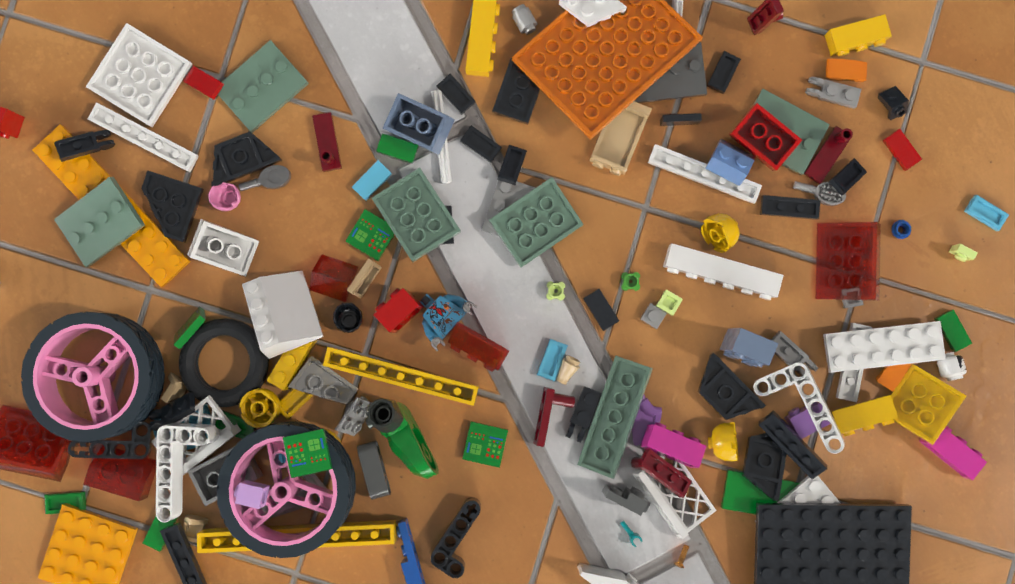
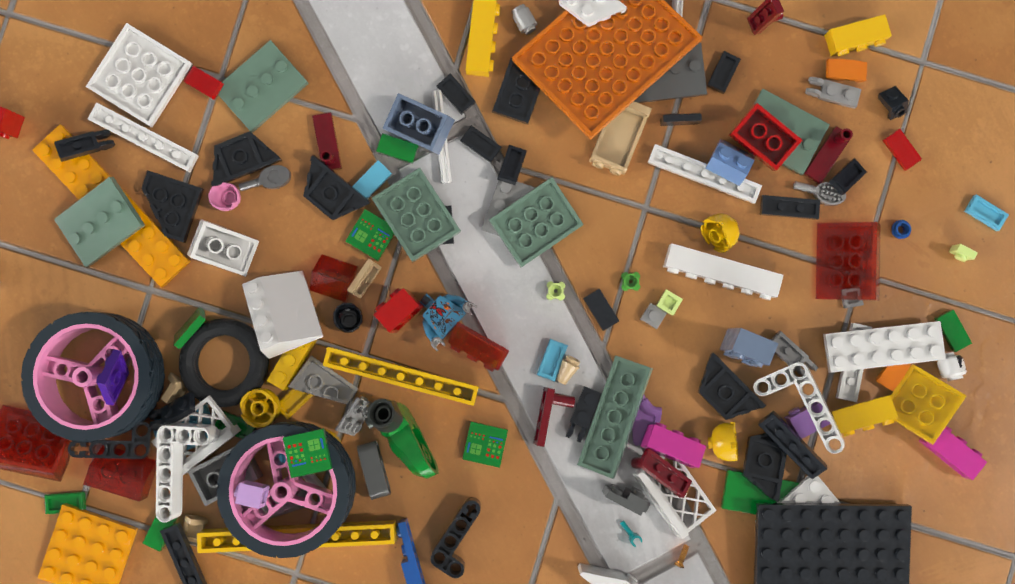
(113, 377): none -> dark purple plate
(331, 192): none -> black wing

